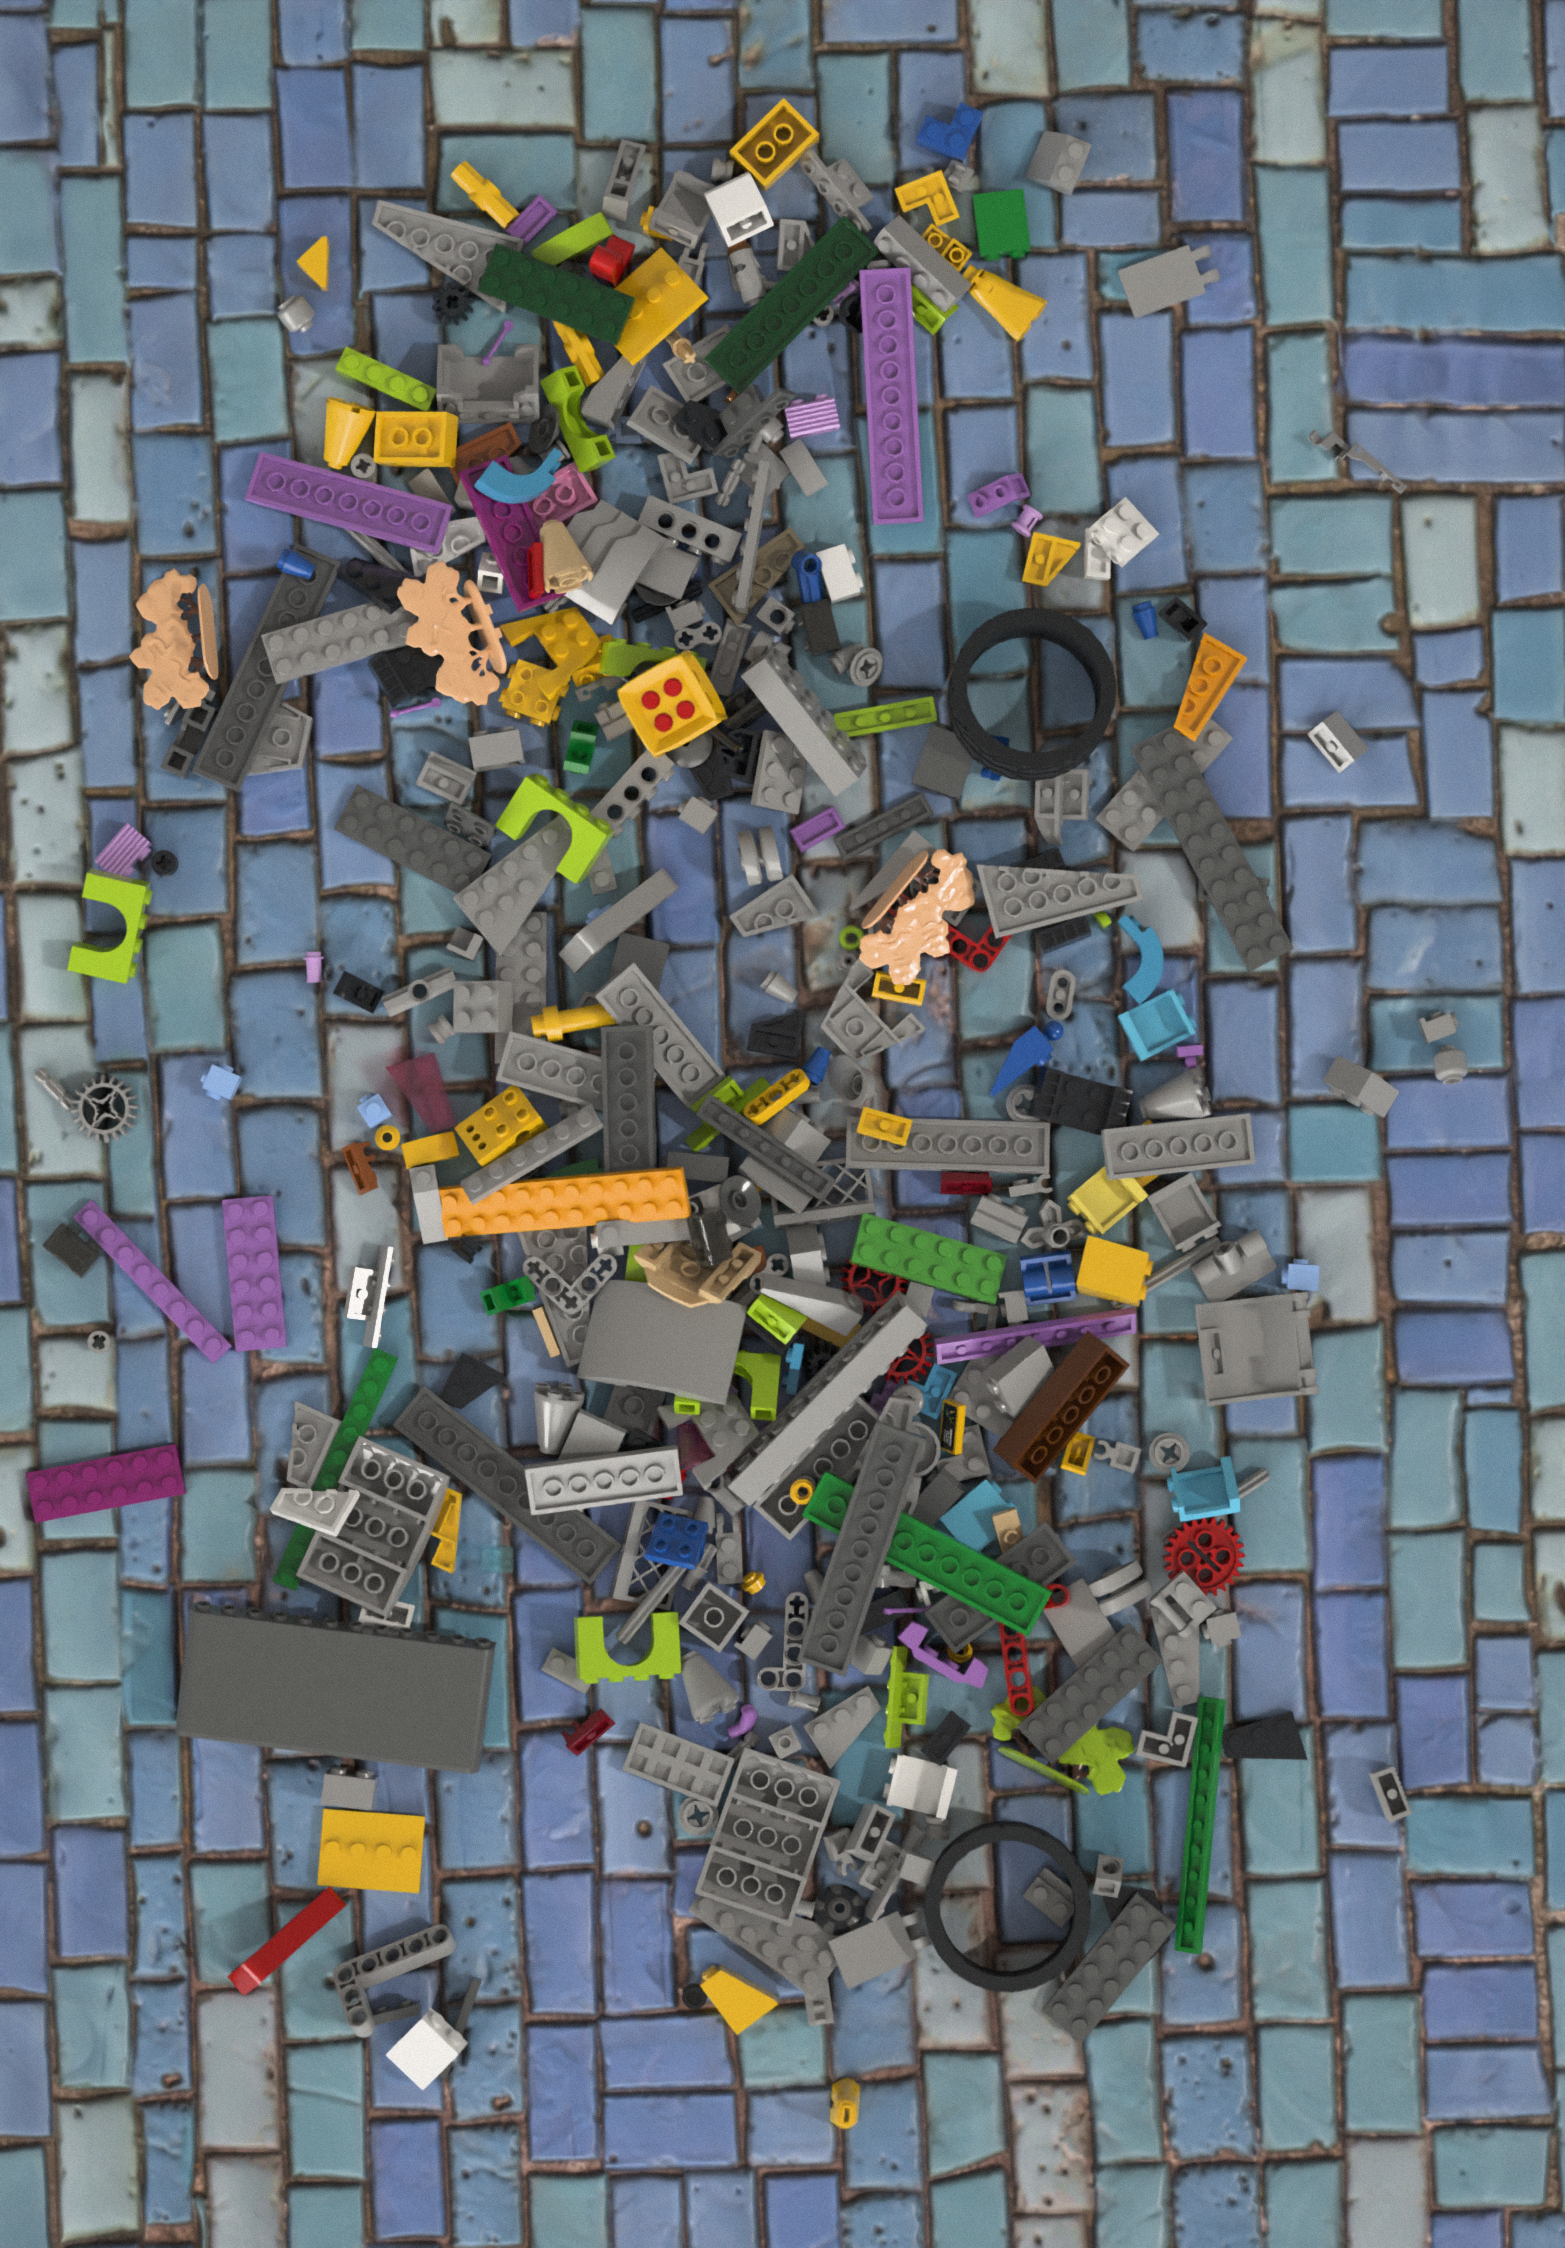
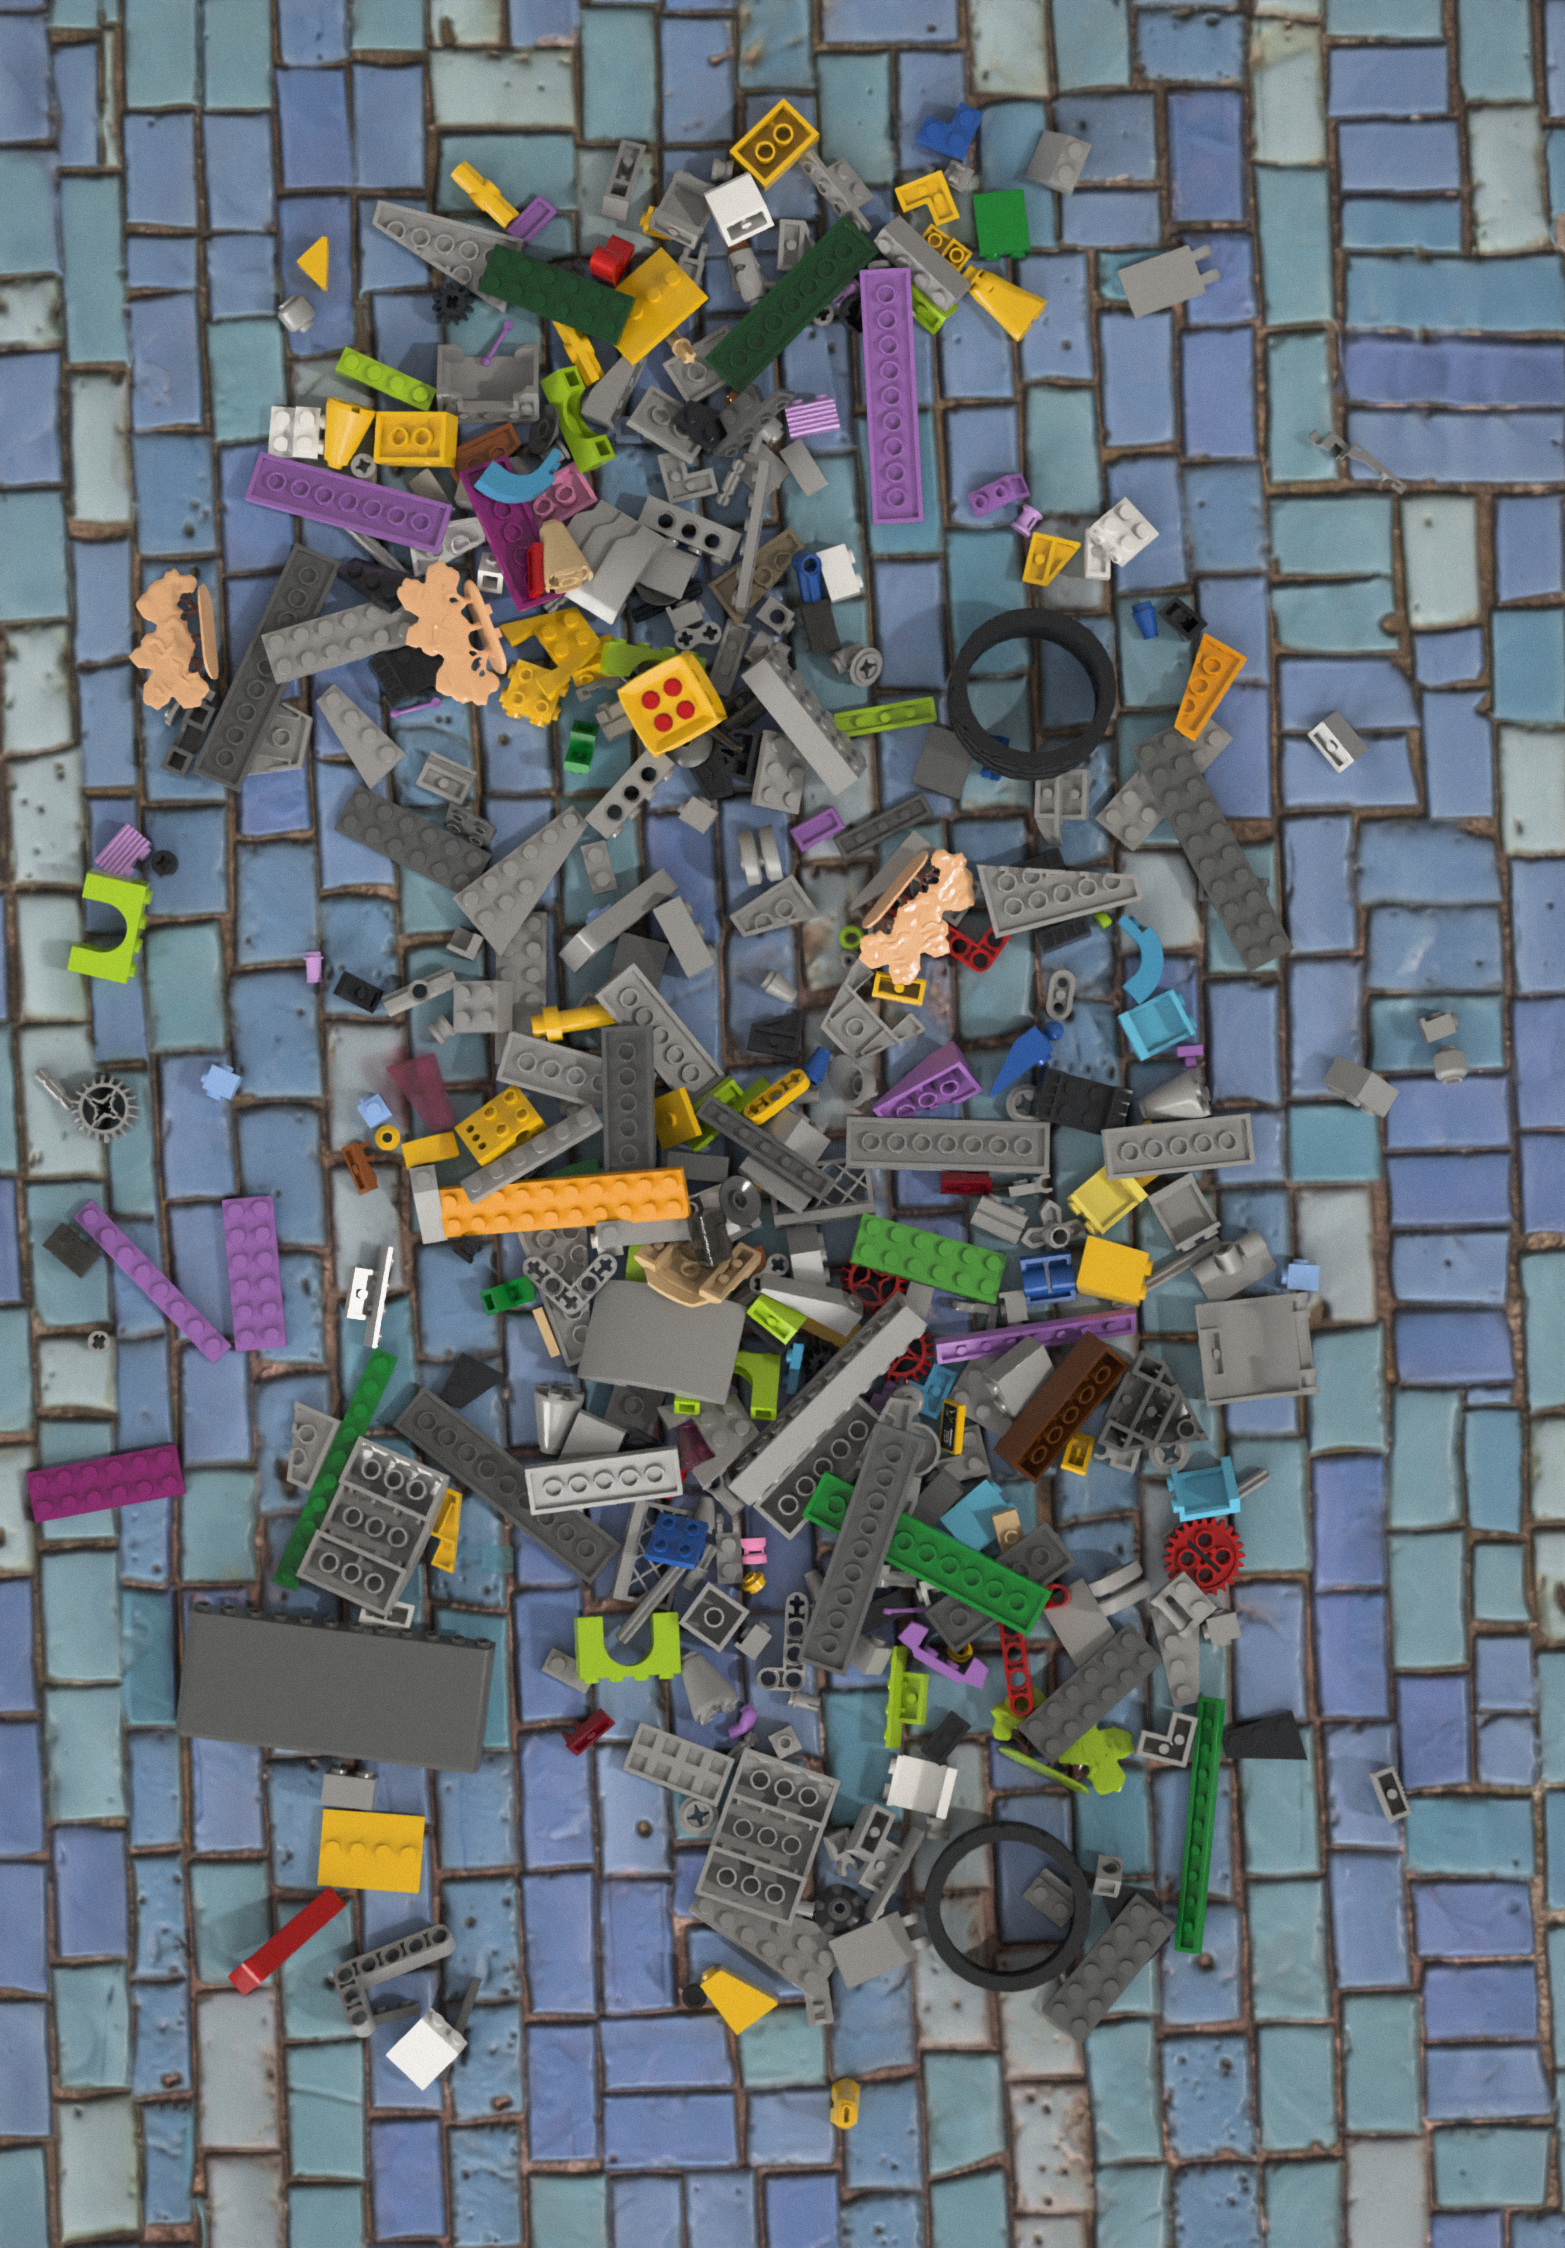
(295, 564): blue cone -> none
(296, 433): none -> white plate
(315, 1509): white wing -> none
(362, 739): none -> light grey wing
(497, 749): light grey brick -> none
(574, 241): lime slope -> none
(588, 832): lime arch -> none
(675, 1119): none -> yellow plate
(685, 937): none -> light grey brick
(754, 1544): none -> bright pink wheel
(794, 1491): yellow plate -> none
(841, 1724): light grey wing -> none
(884, 1126): yellow plate -> none
(914, 1867): light grey panel -> none
(937, 1080): none -> medium lavender wedge
(1148, 1409): none -> dark grey wedge

